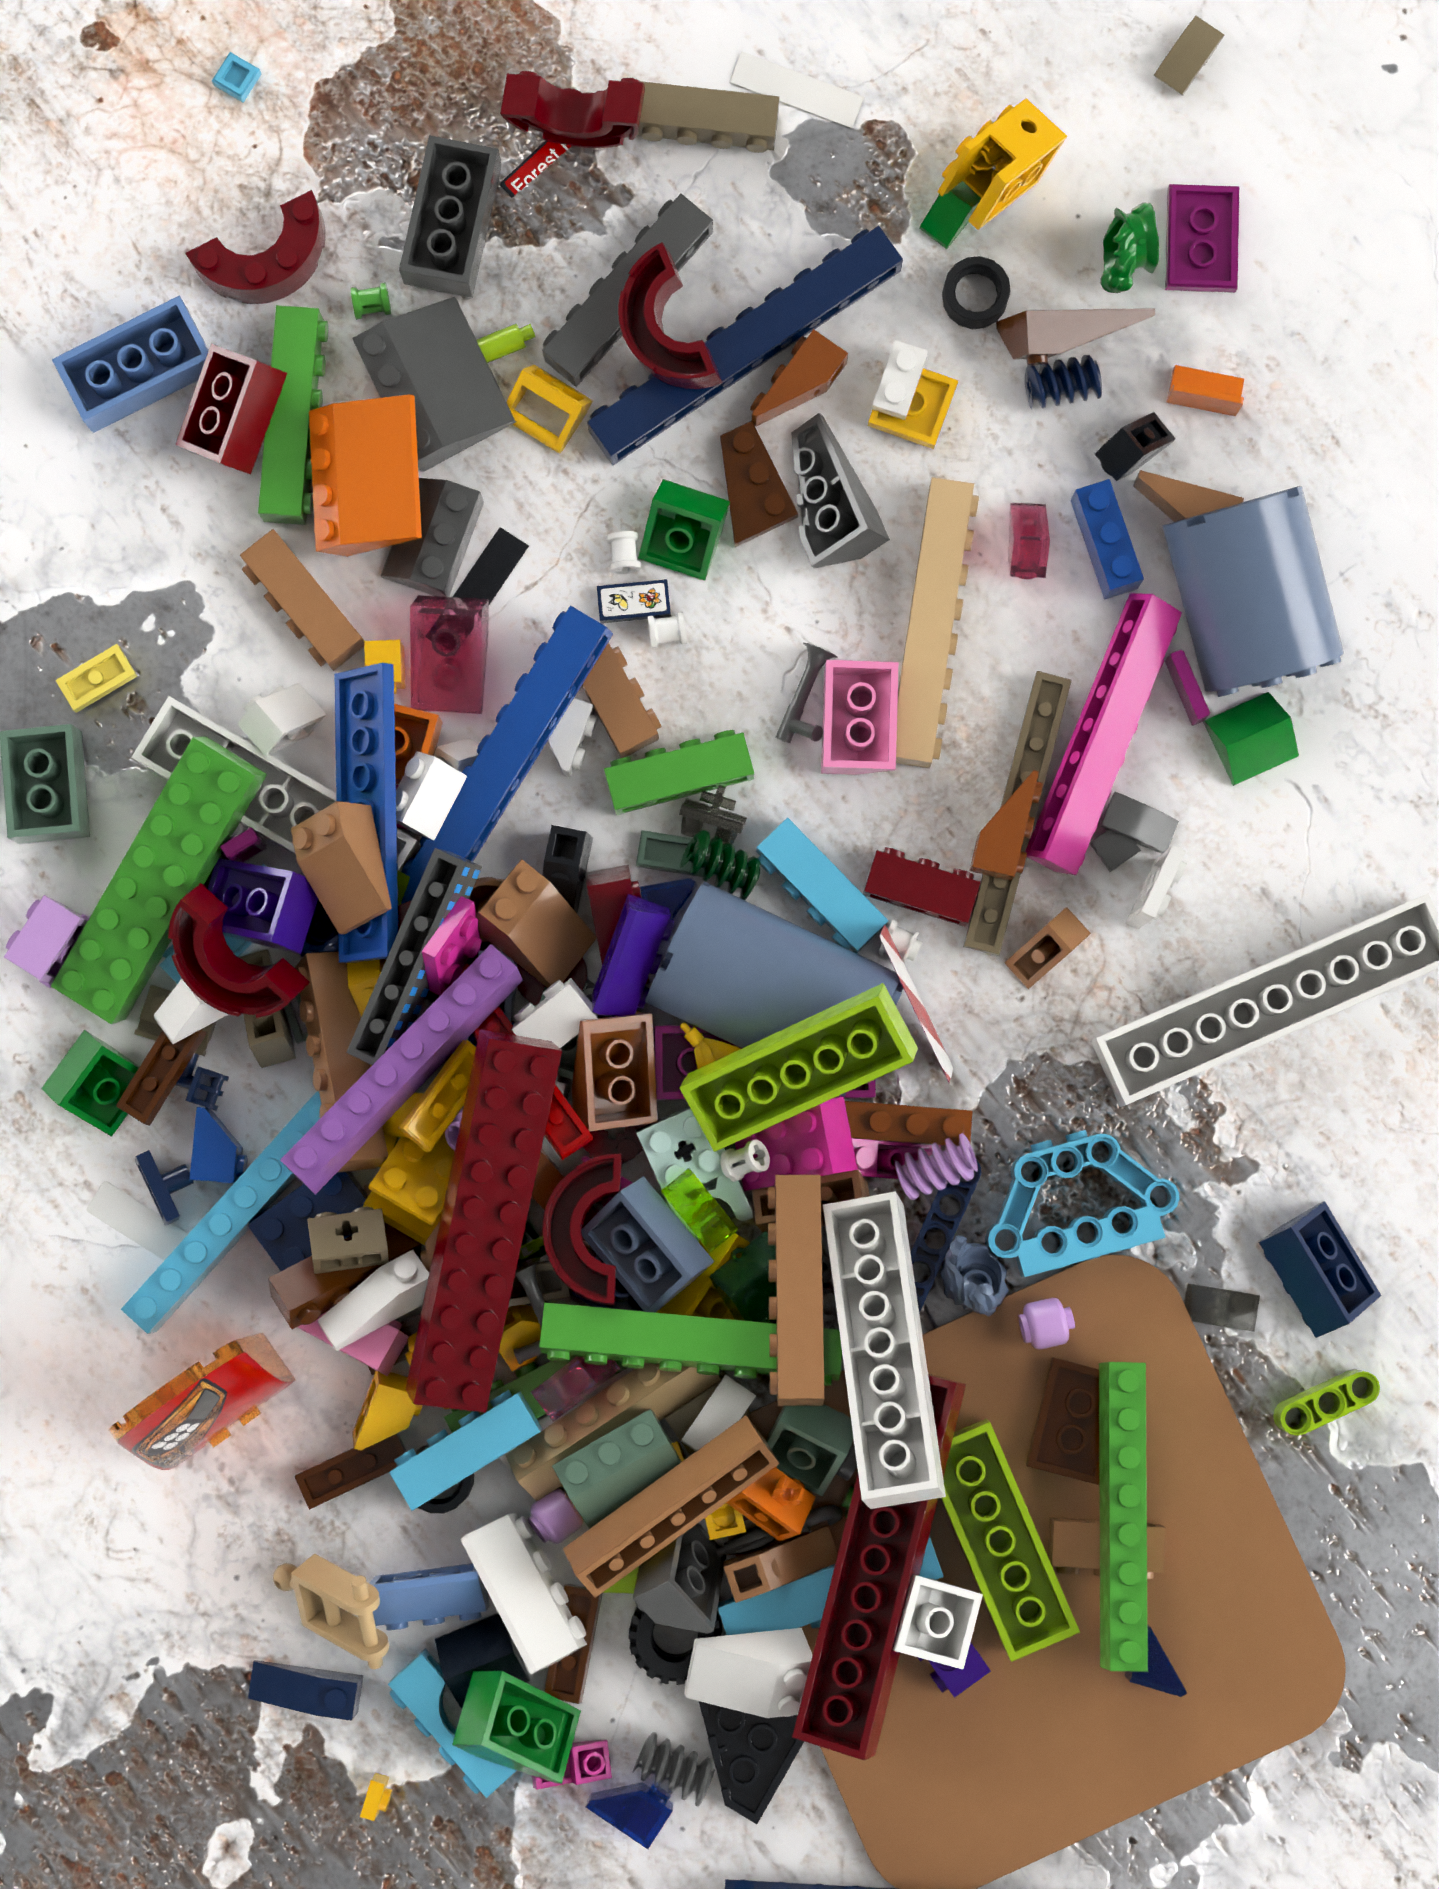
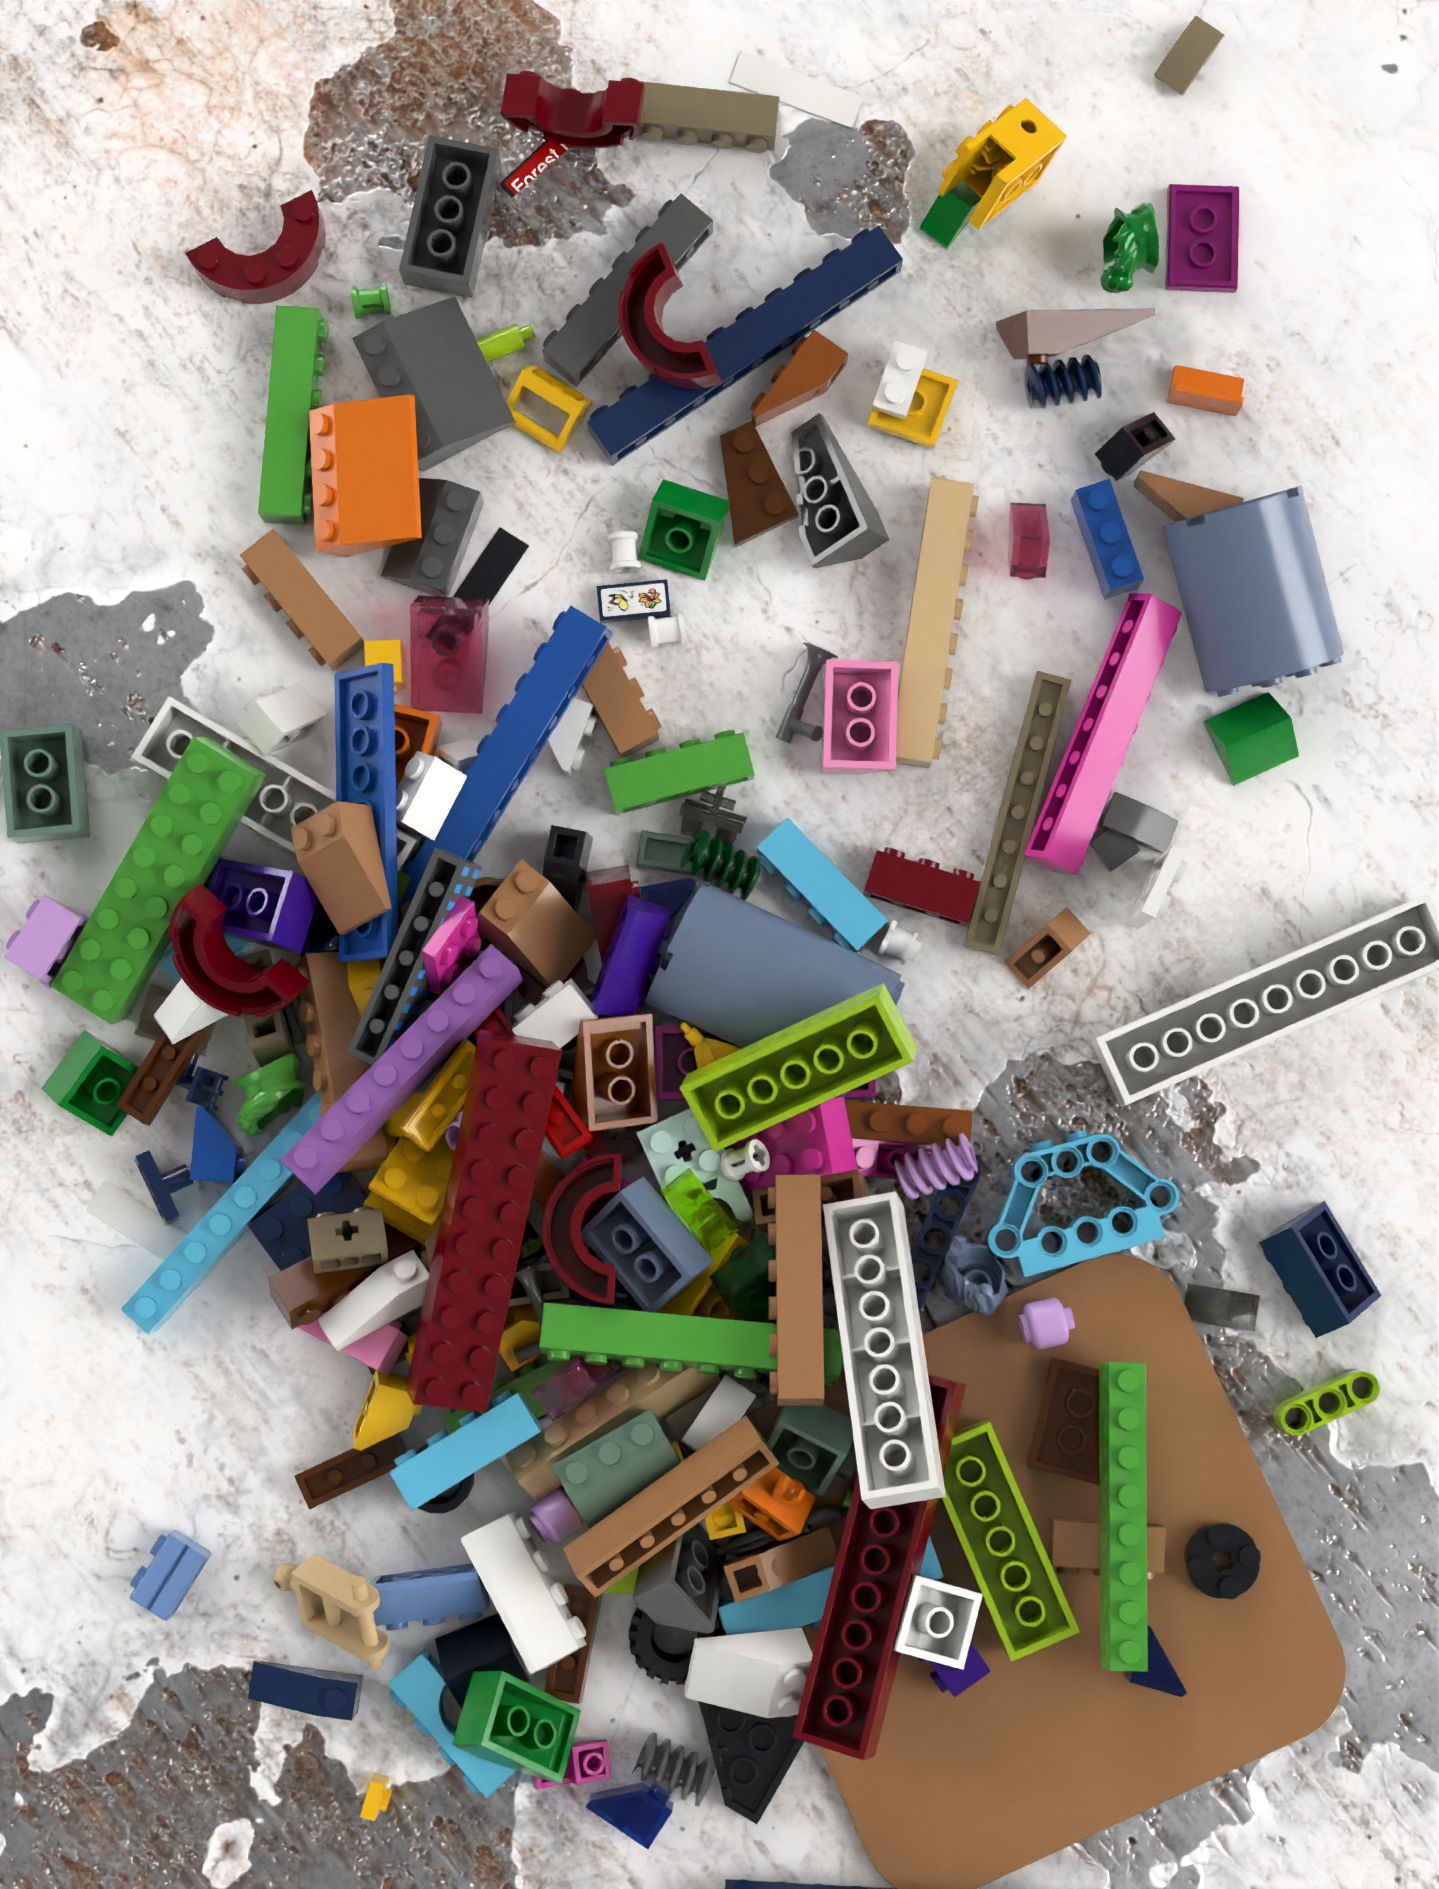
(96, 678): light yellow plate -> none
(133, 364): medium blue brick -> none
(169, 1575): none -> medium blue brick
(203, 1403): windscreen -> none
(231, 409): dark red brick -> none
(236, 77): medium azure tile -> none
(244, 846): magenta tile -> none
(269, 1093): none -> bright green piece
(916, 1002): sticker -> none
(980, 266): black tyre -> none
(1000, 841): dark orange slope -> none
(1187, 687): magenta tile -> none
(1243, 1556): none -> black plate

